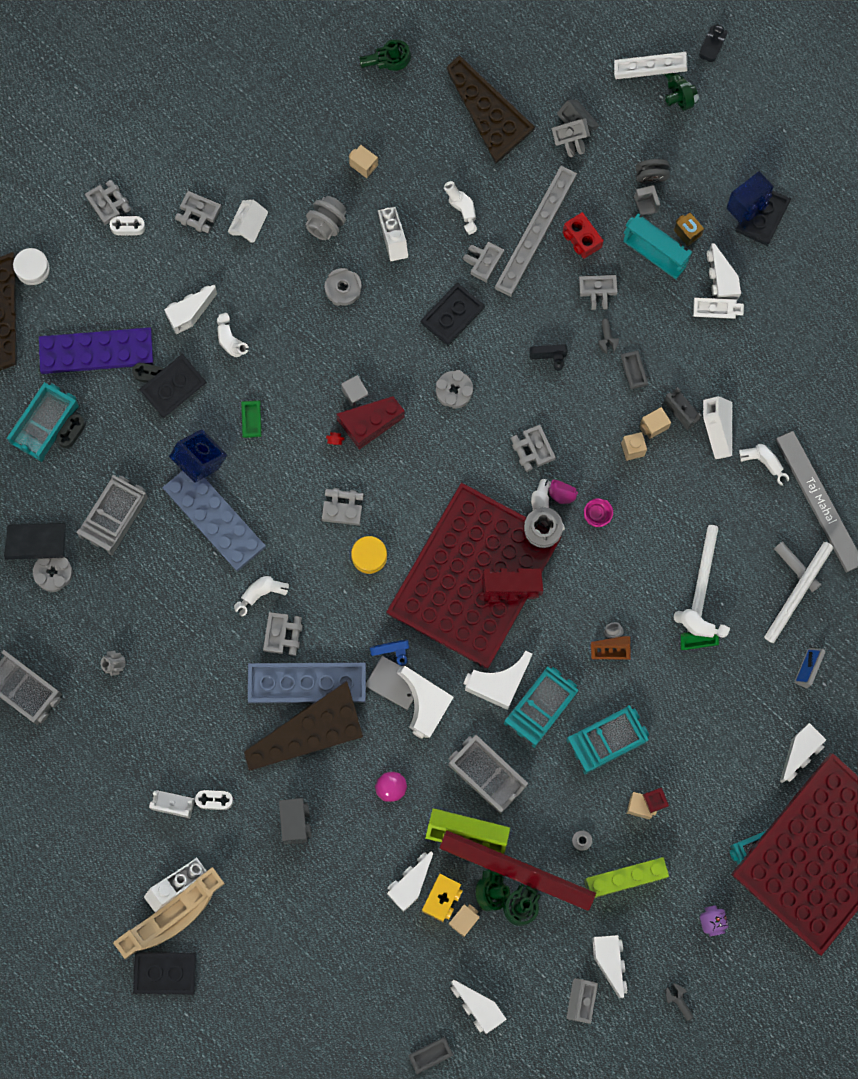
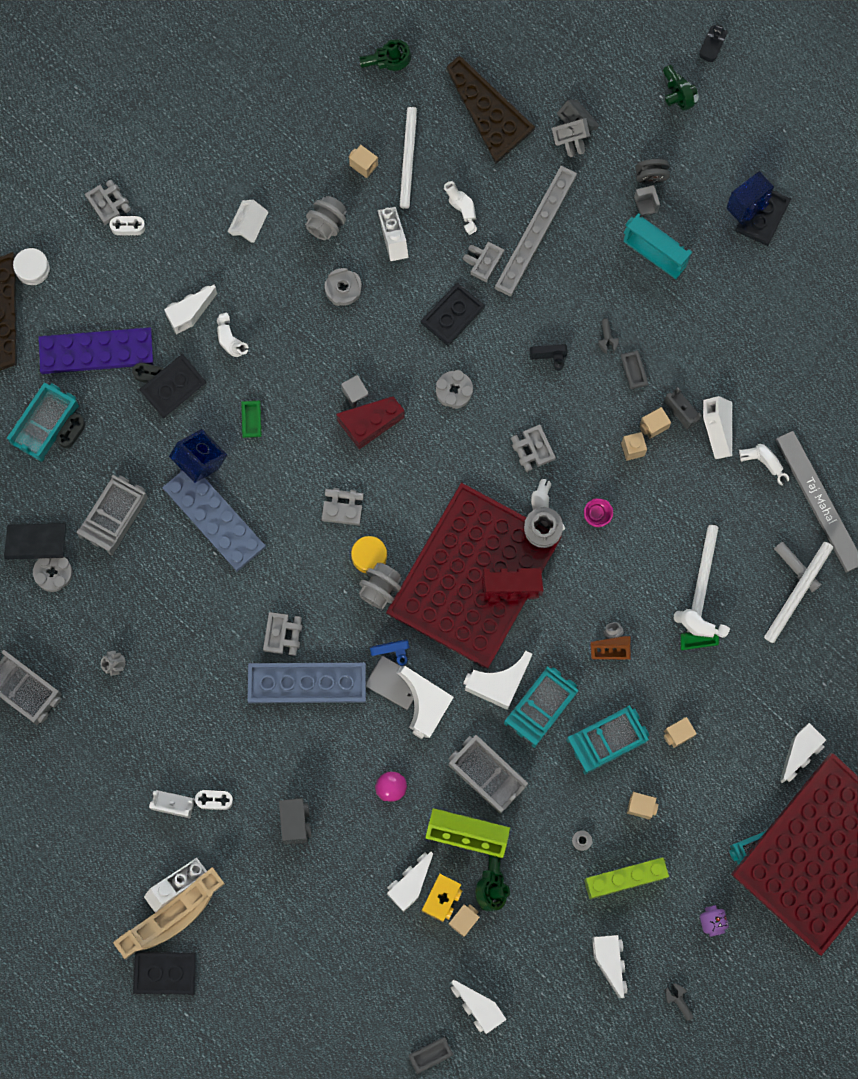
(200, 207): light grey plate -> none
(259, 588): white arm -> none
(317, 727): dark brown wing -> none
(335, 438): red plate -> none
(378, 588): none -> light grey piece
(408, 157): none -> white axle
(517, 870): dark red tile -> none
(521, 905): dark green pin -> none
(562, 492): dark pink hair -> none
(582, 1000): light grey slope -> none
(586, 233): red brick -> none
(598, 286): light grey hinge -> none
(650, 65): white plate -> none
(655, 800): dark red tile -> none
(679, 732): none -> tan brick
(688, 228): pearl gold brick -> none
(717, 308): white hinge -> none
(724, 277): white slope -> none
(809, 667): slope -> none

